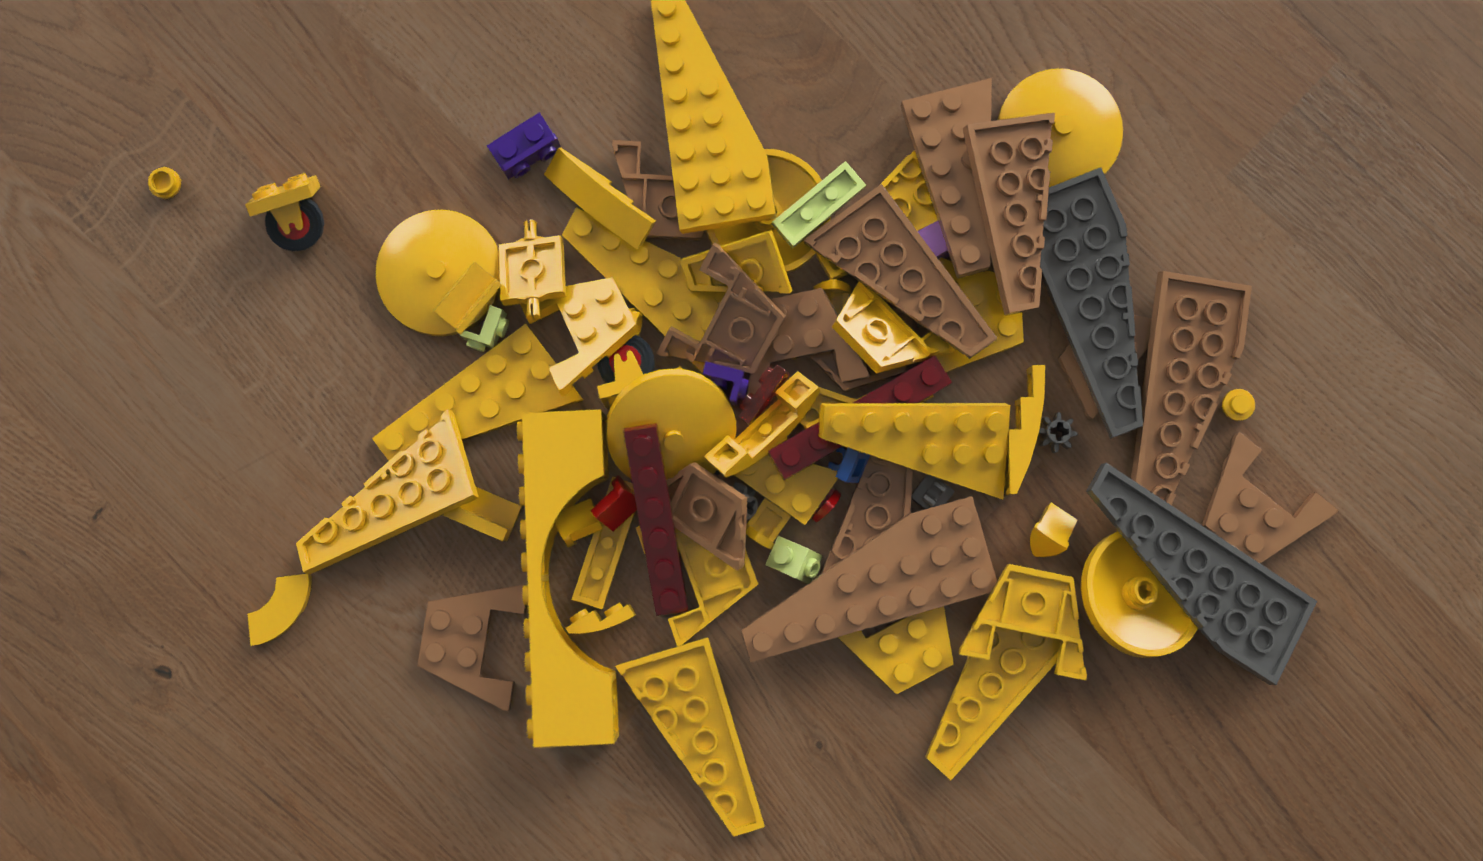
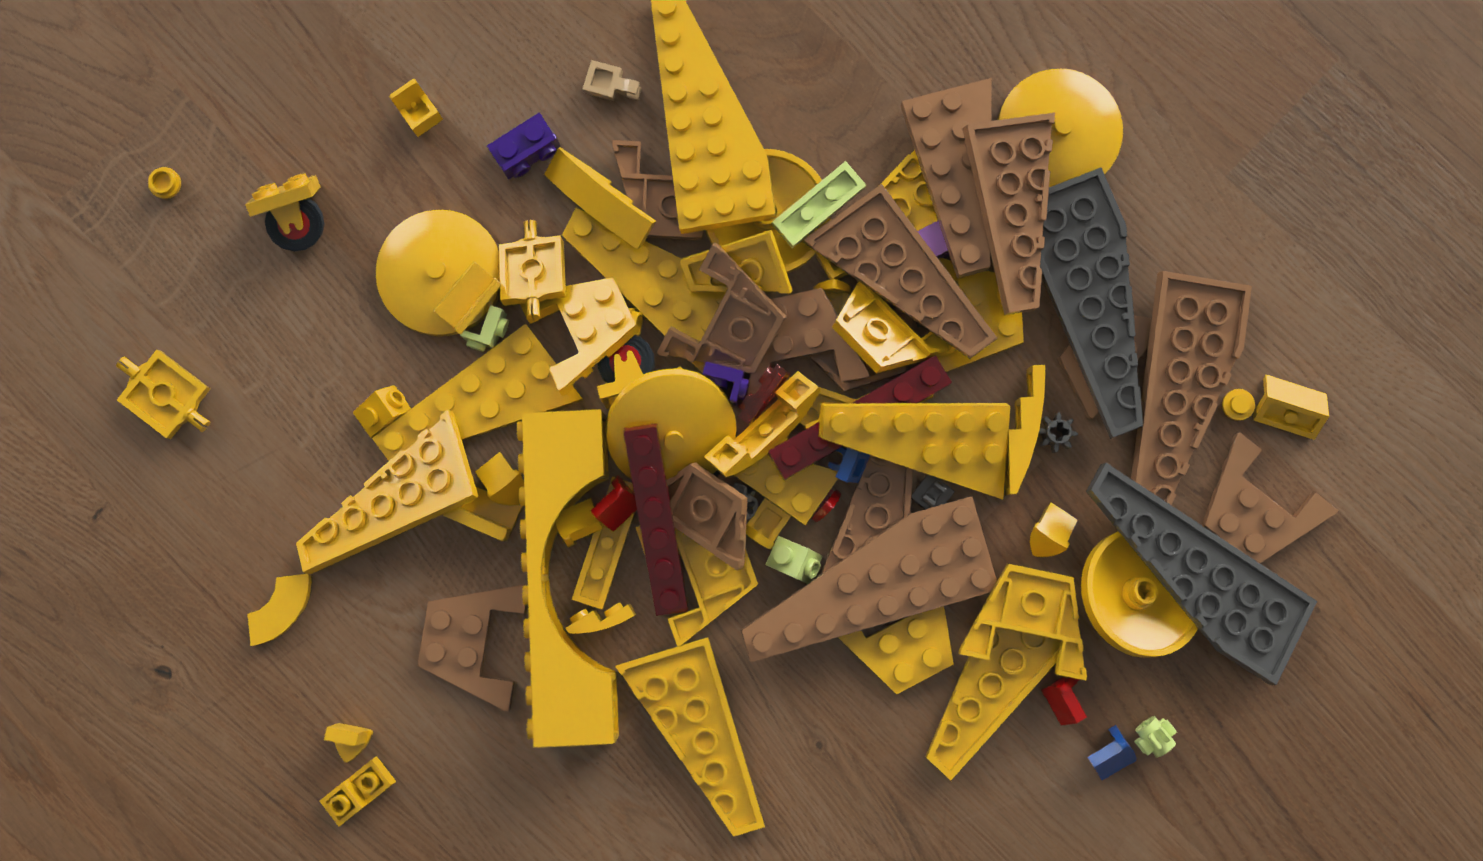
(163, 394): none -> yellow plate
(348, 739): none -> yellow tile
(357, 791): none -> yellow slope
(381, 409): none -> yellow bracket
(415, 107): none -> yellow bracket
(501, 480): none -> yellow tile
(607, 80): none -> tan plate
(1063, 701): none -> red tile
(1113, 756): none -> blue tile
(1155, 736): none -> yellowish green gear
(1292, 407): none -> yellow panel

